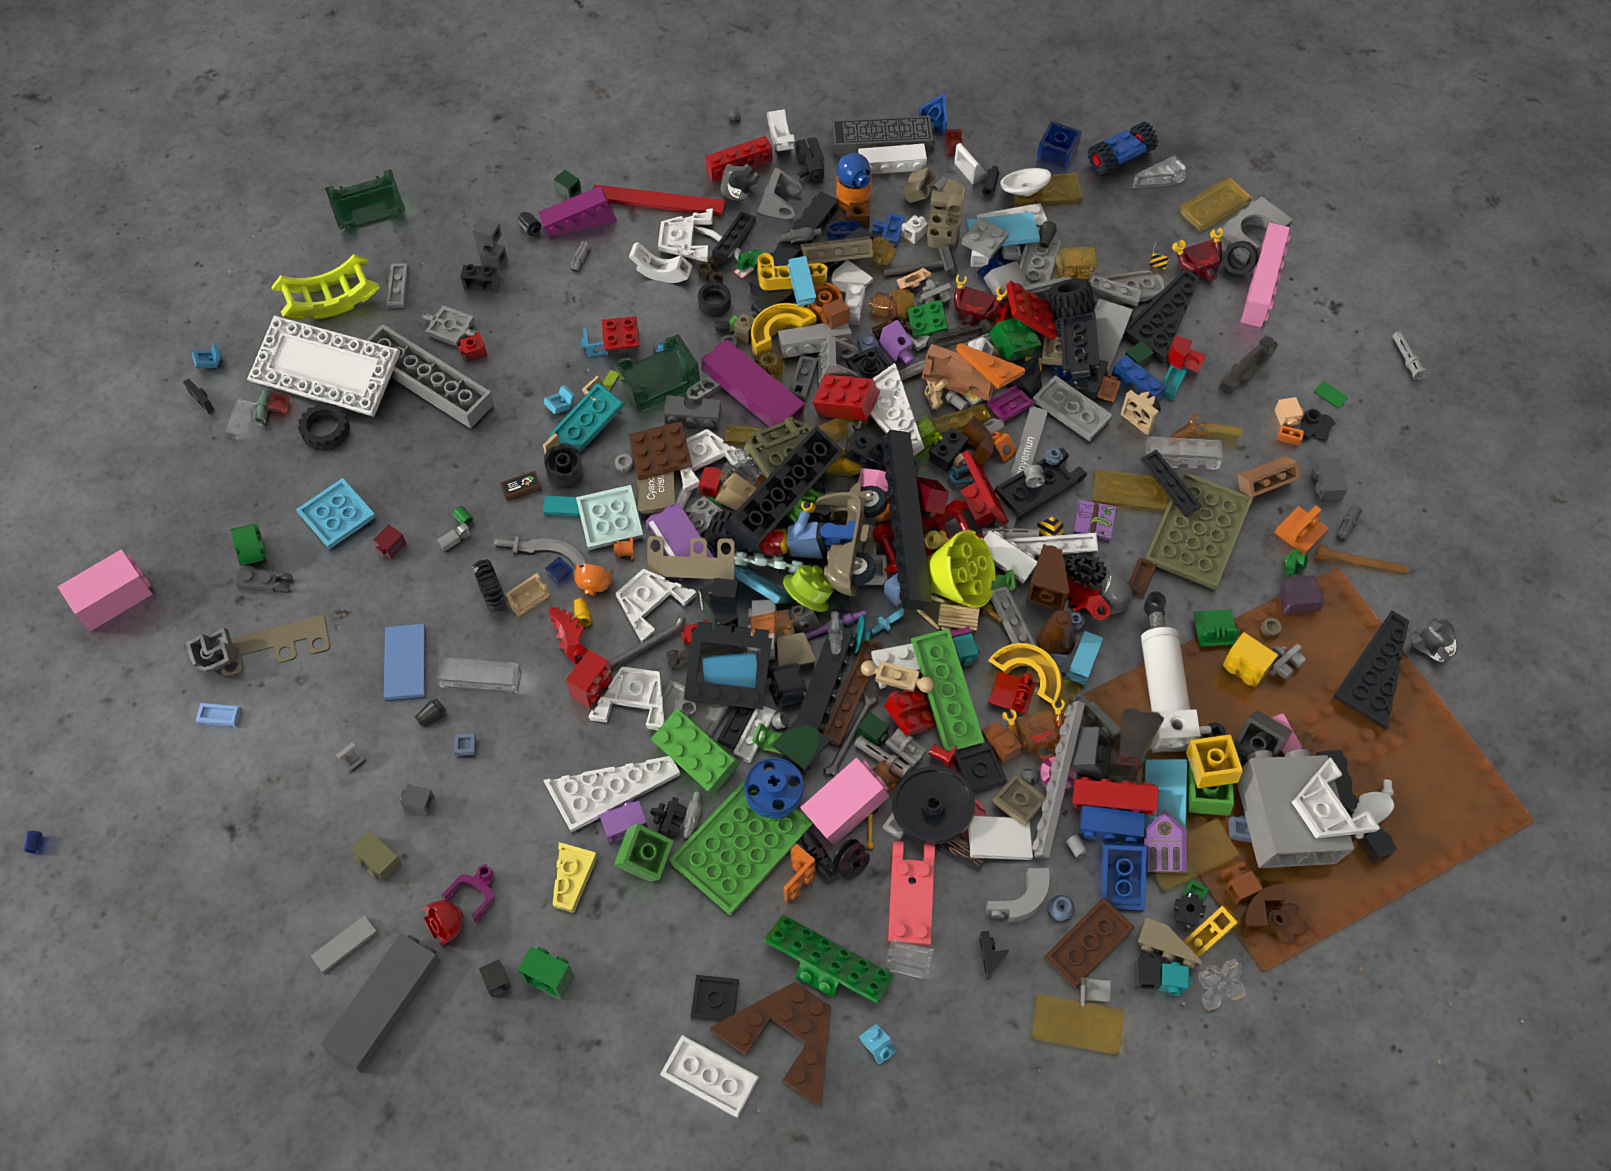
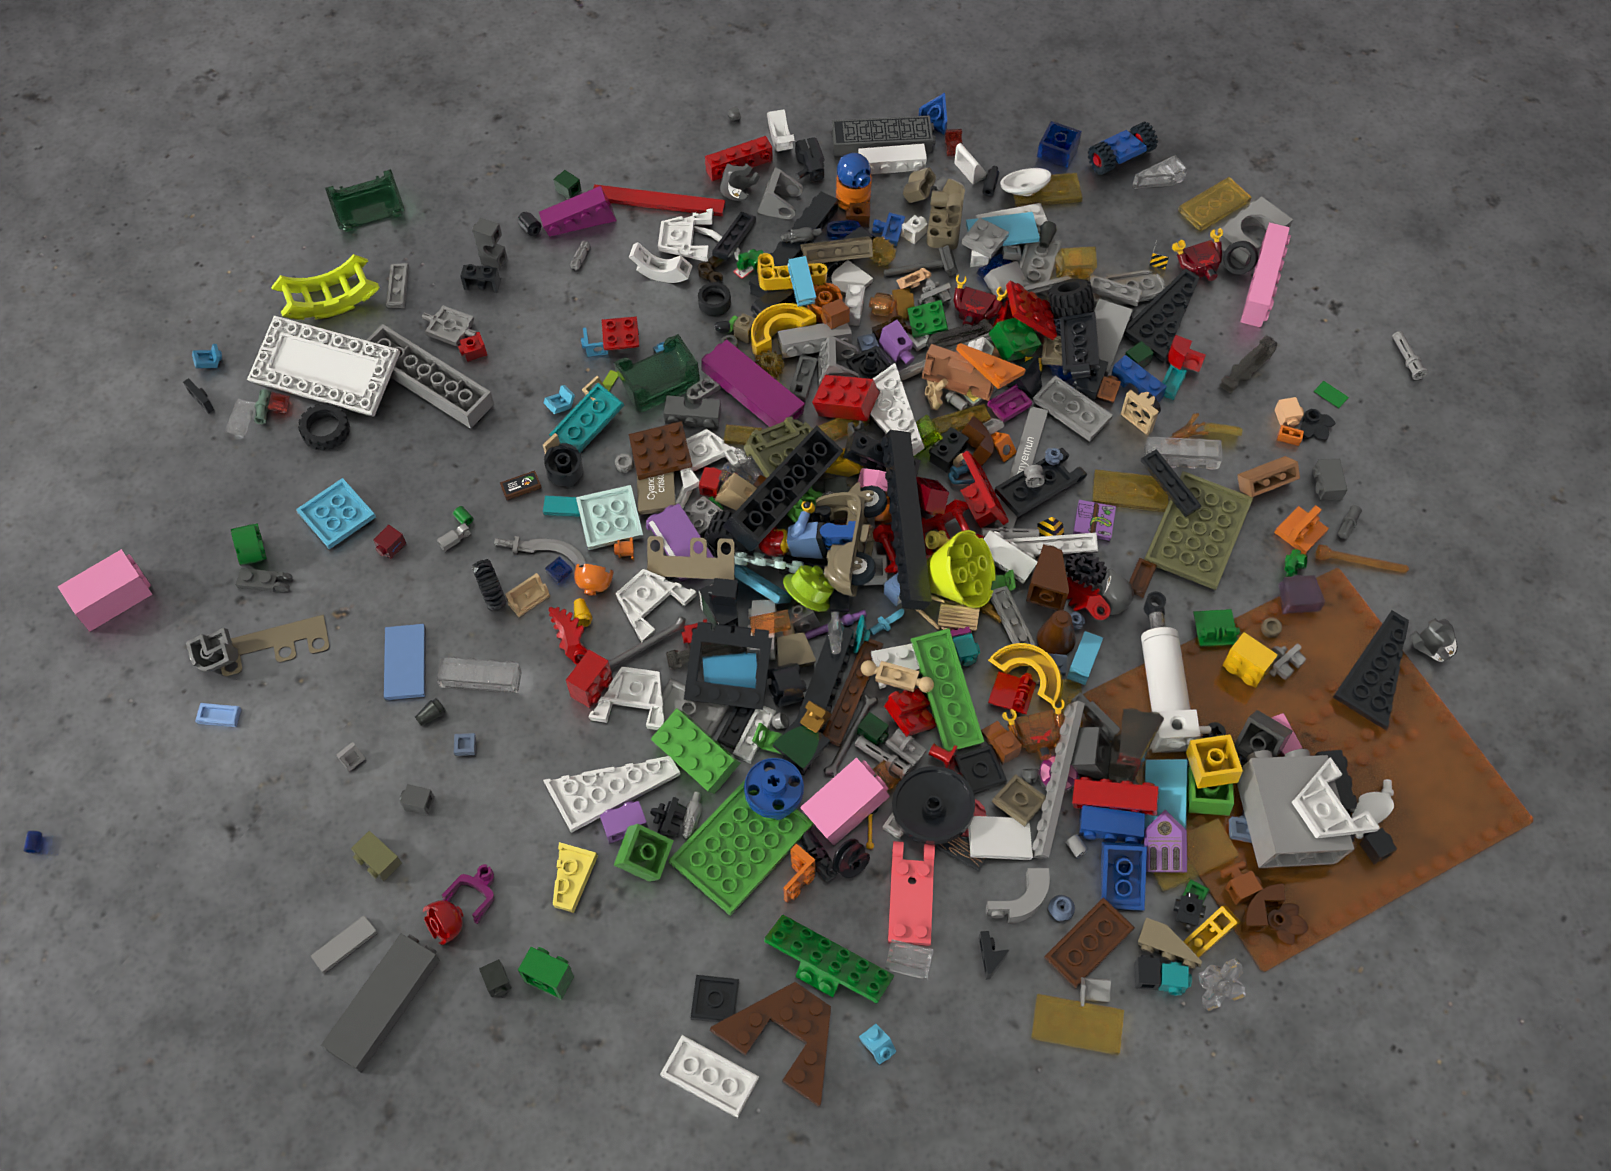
(815, 717): none -> pearl gold slope

